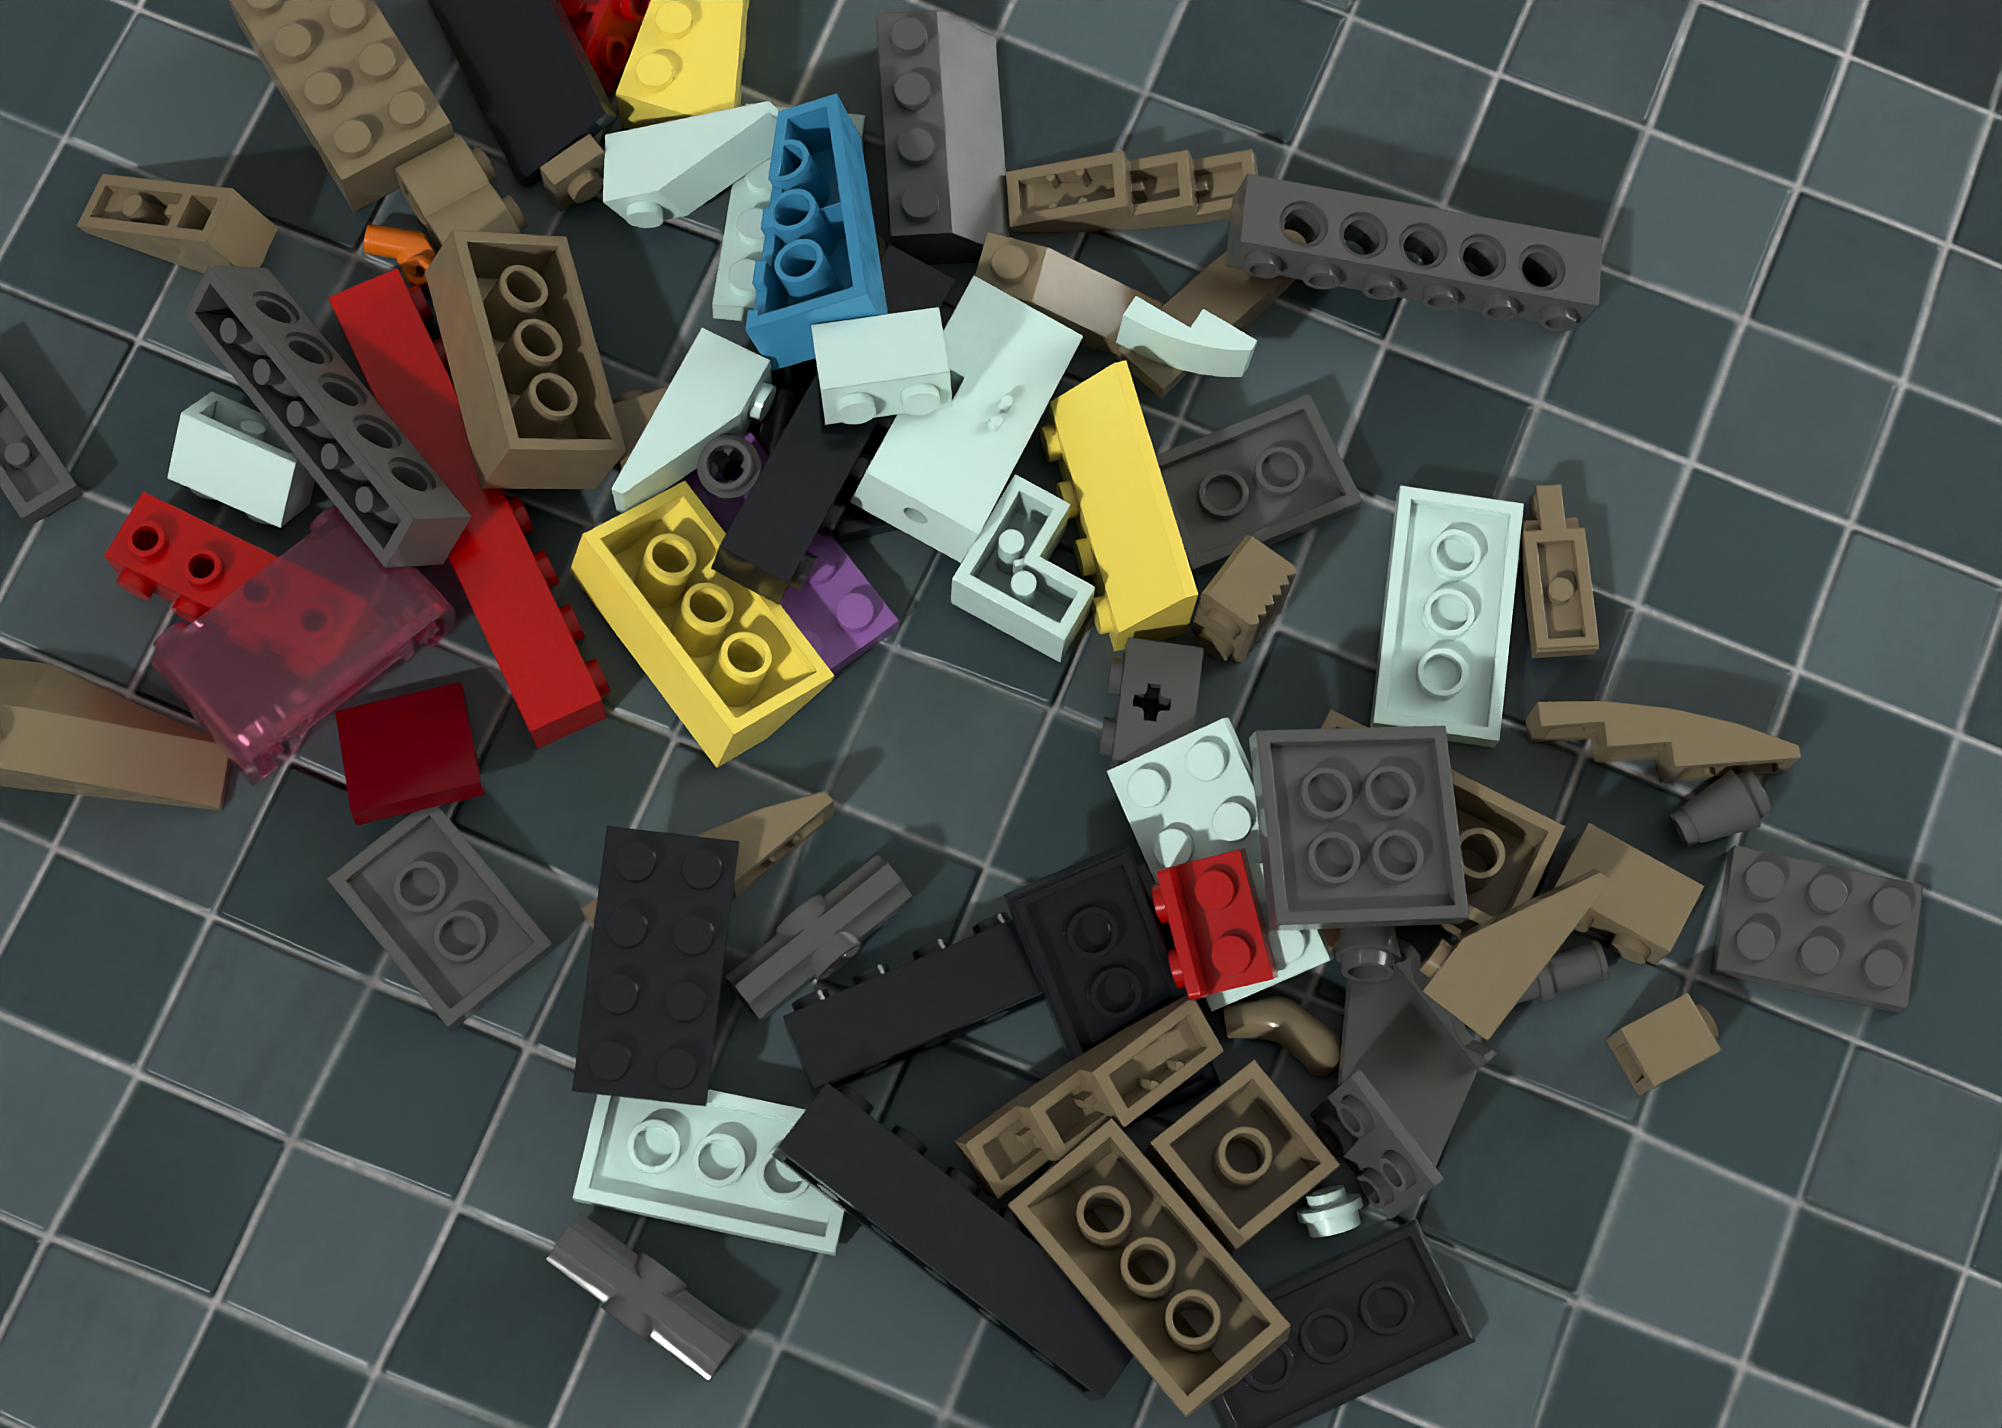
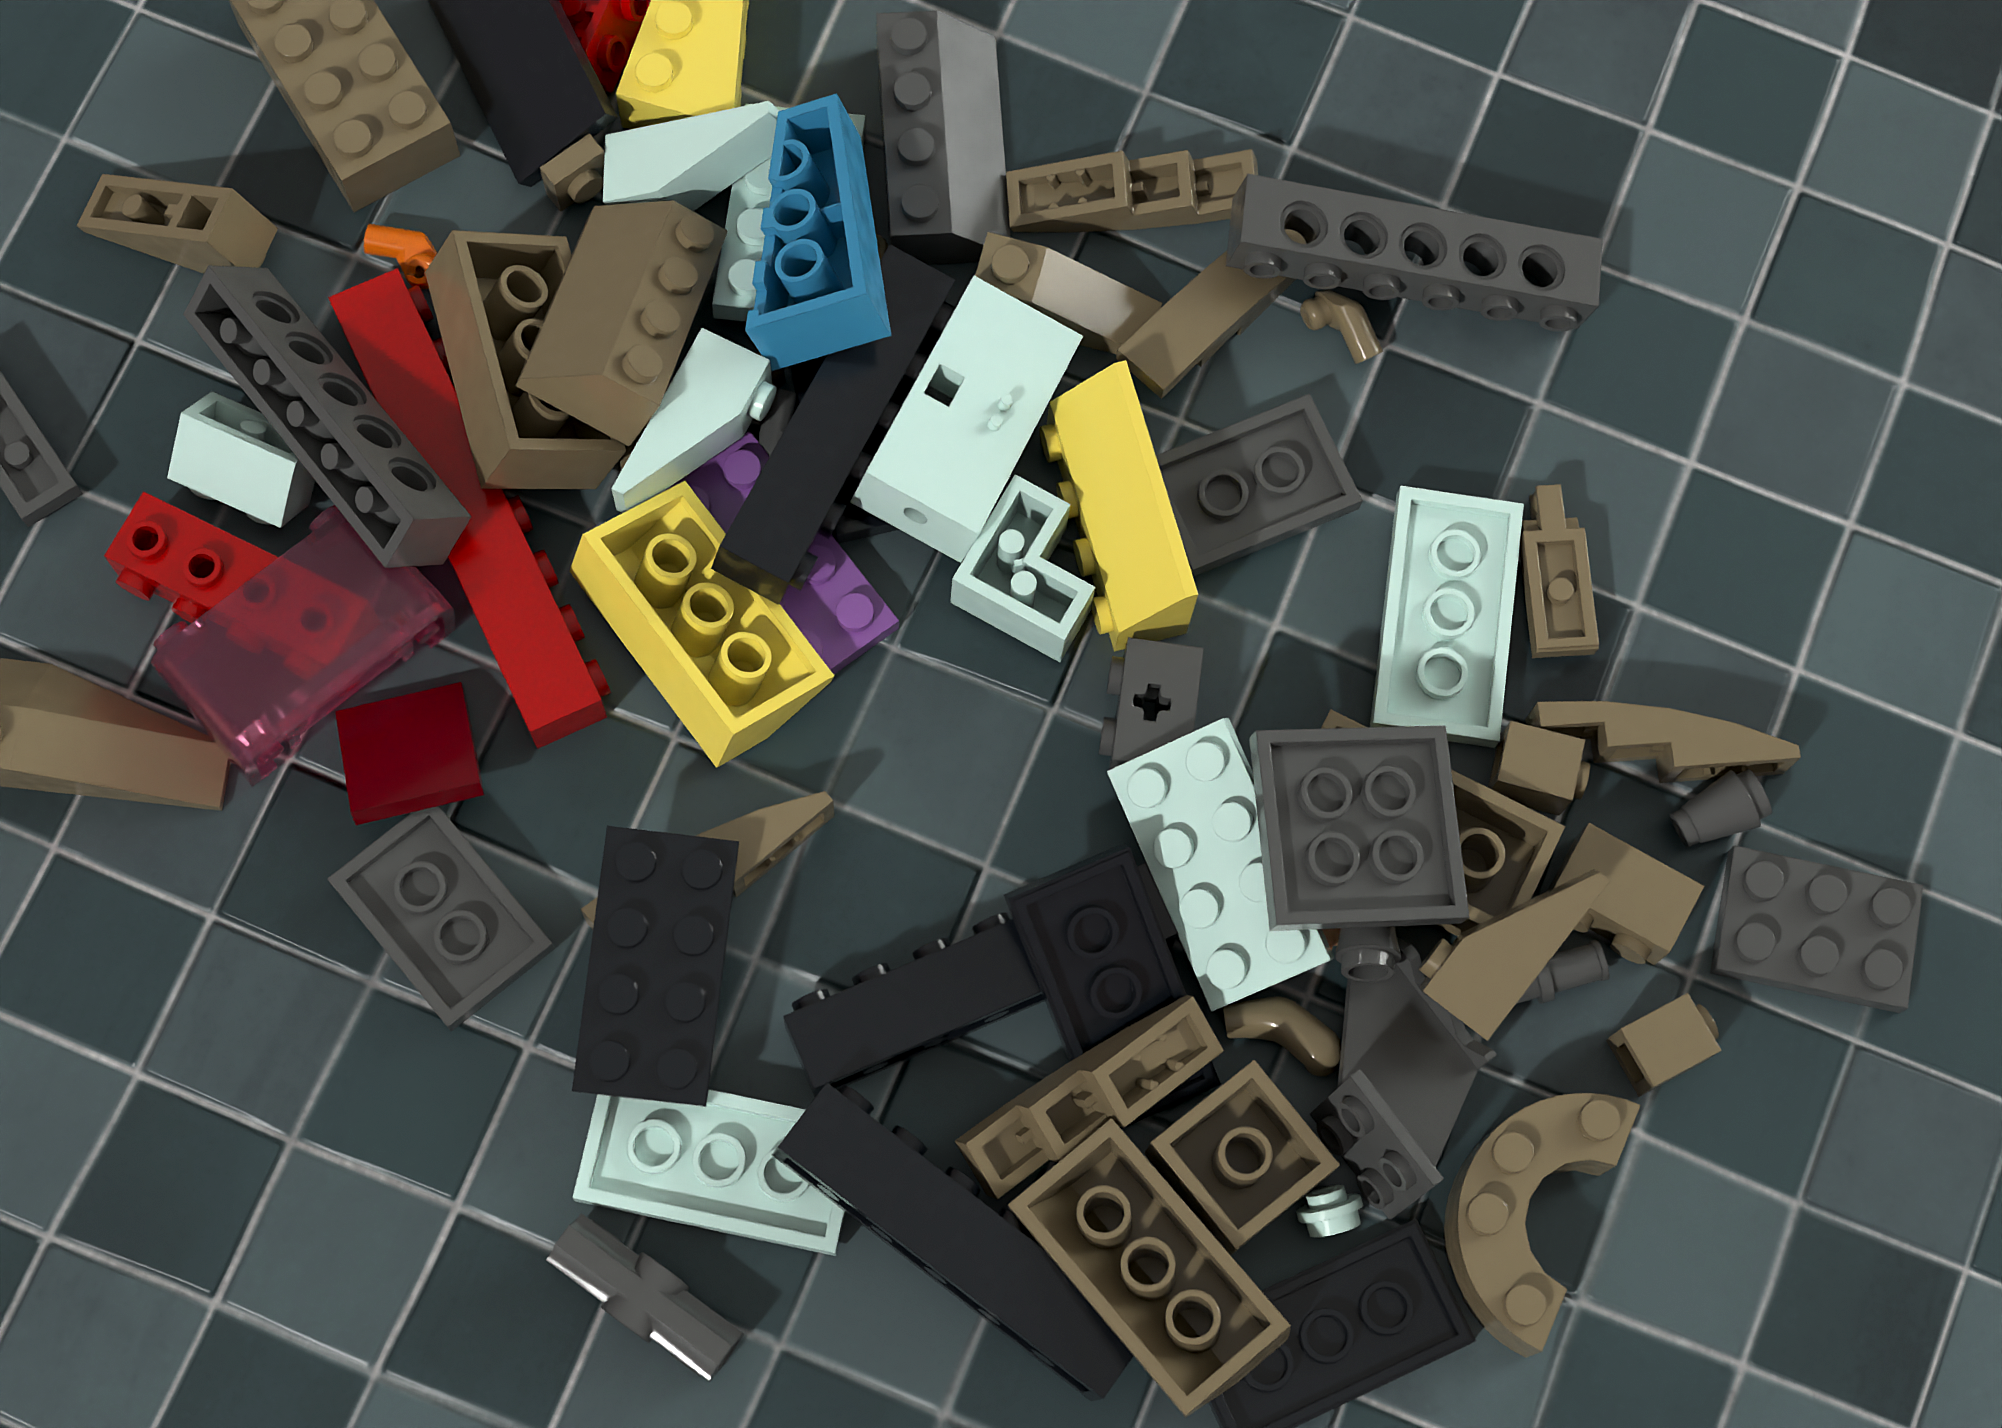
(453, 192): dark tan brick -> none
(622, 314): none -> dark tan slope
(719, 460): dark grey cone -> none
(819, 938): dark grey piece -> none
(882, 366): light aqua brick -> none
(1205, 348): light aqua slope -> none
(1214, 924): red bracket -> none
(1242, 600): dark tan brick -> none
(1345, 316): none -> dark tan arm
(1491, 1201): none -> dark tan brick
(1539, 768): none -> dark tan brick

